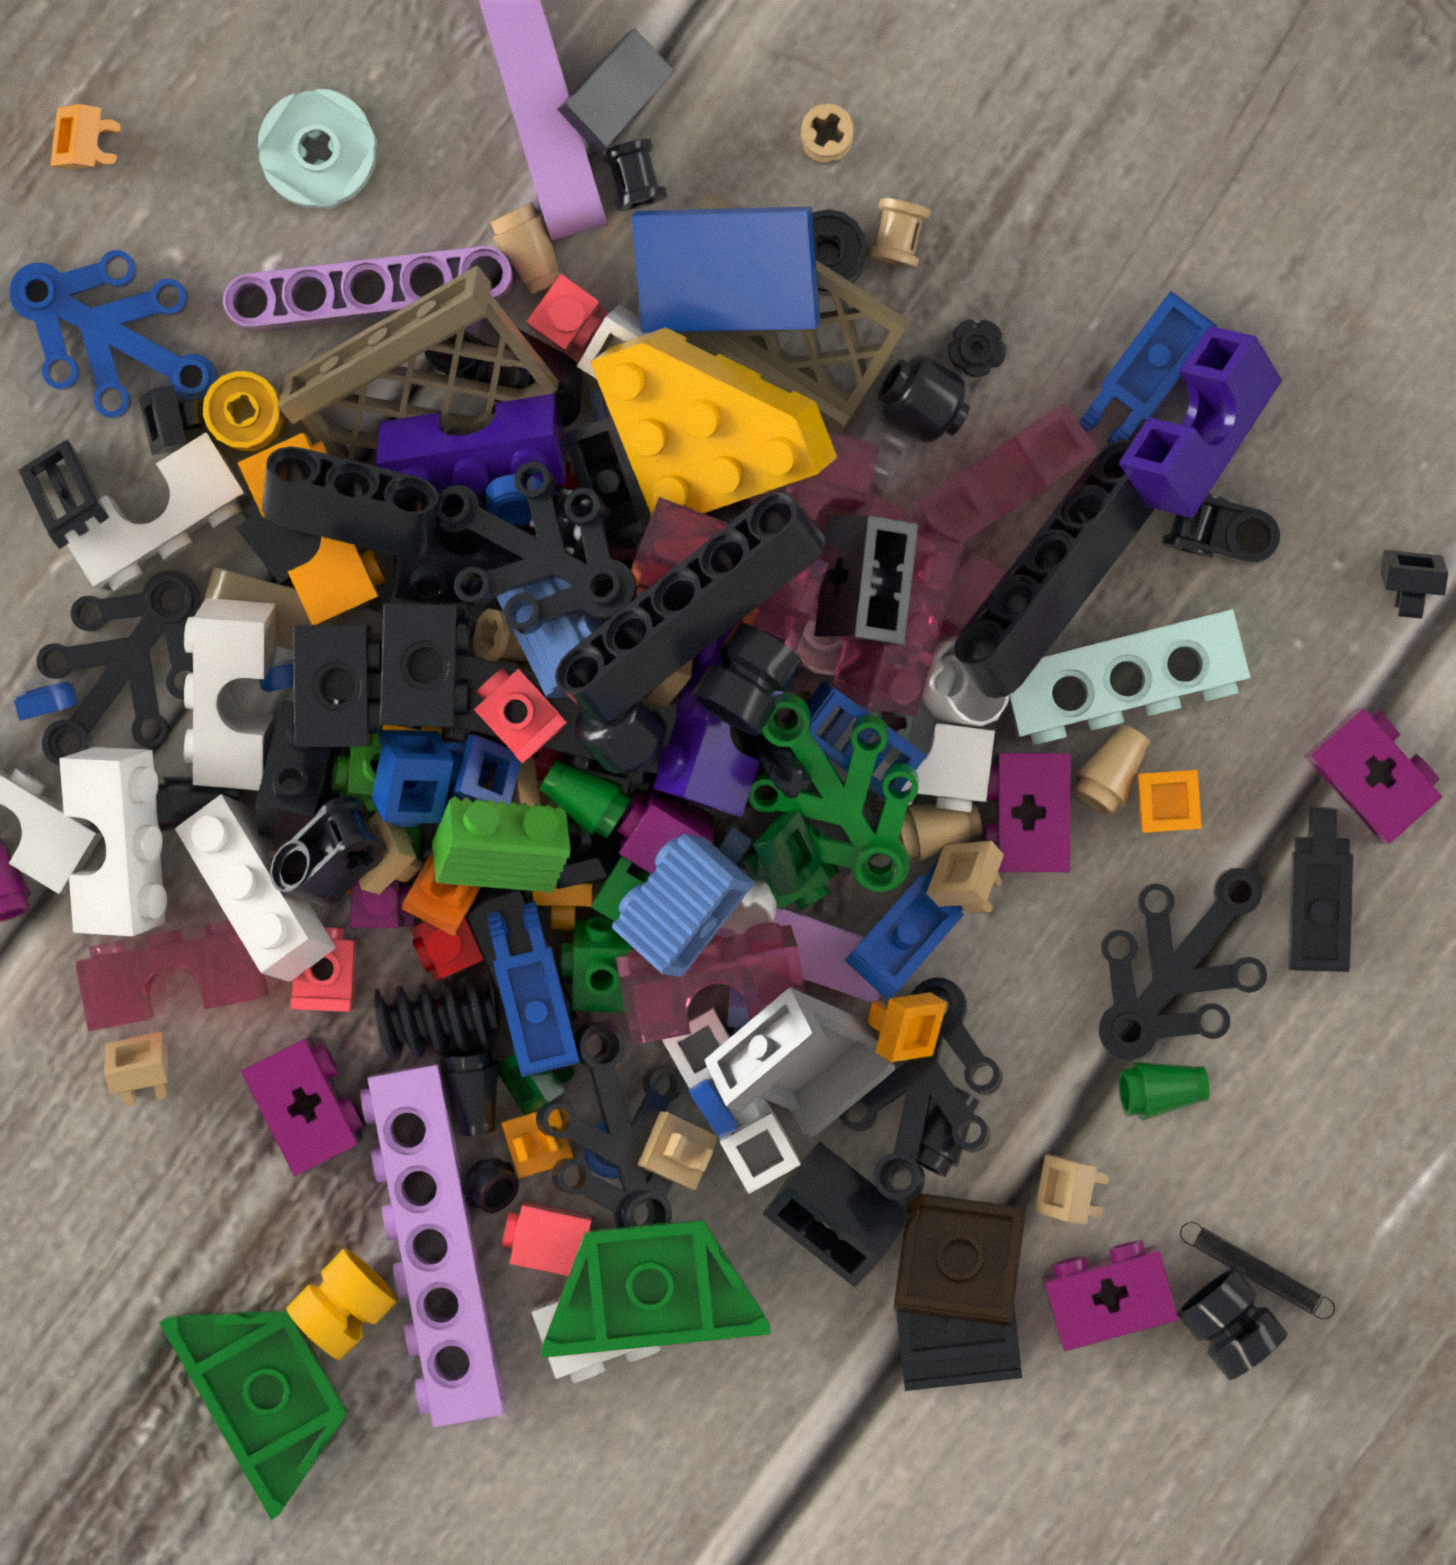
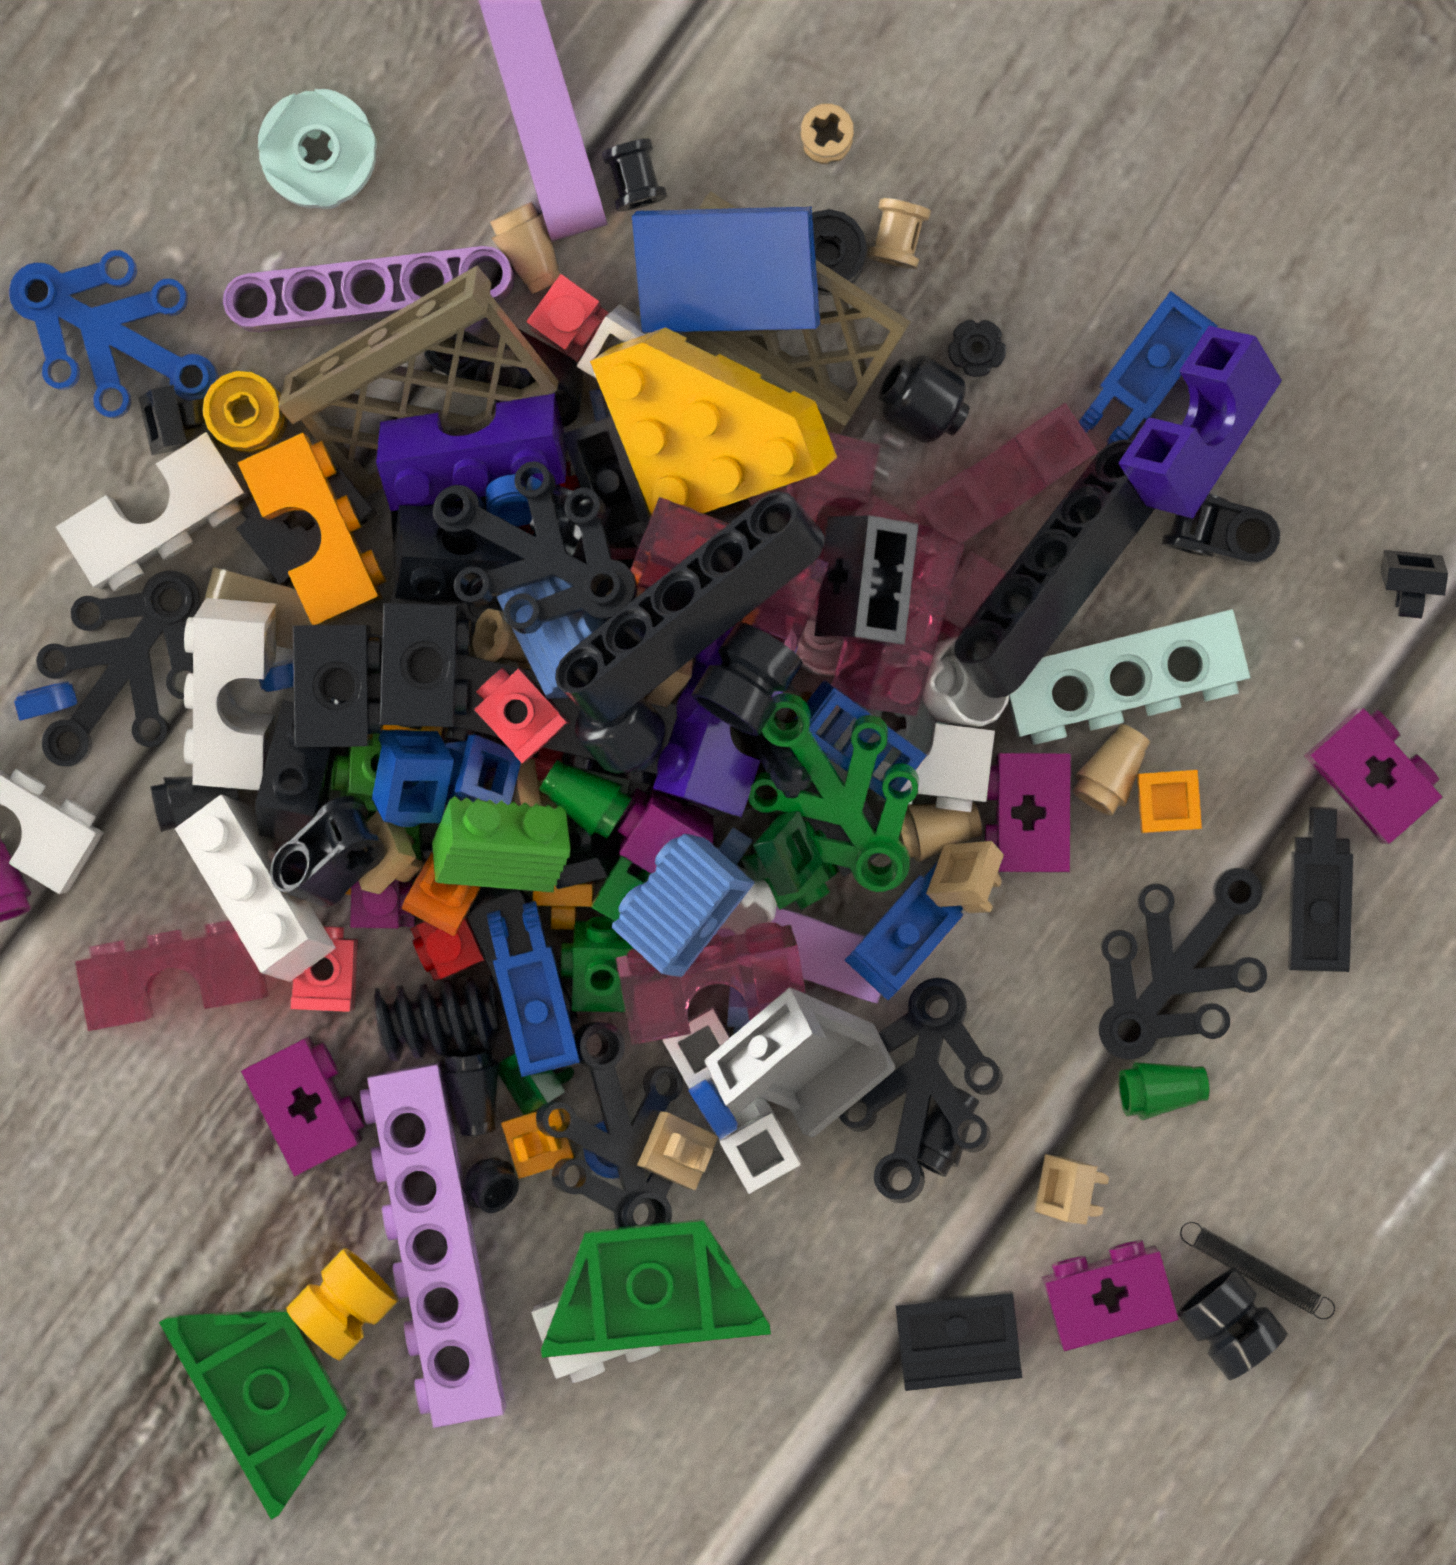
(75, 515): black tile -> none
(77, 137): light orange tile -> none
(119, 796): white arch -> none
(136, 1065): tan tile -> none
(349, 501): black beam -> none
(545, 1237): coral brick -> none
(615, 90): tile -> none
(835, 1194): black brick -> none
(907, 1025): light orange tile -> none
(960, 1259): dark brown tile -> none

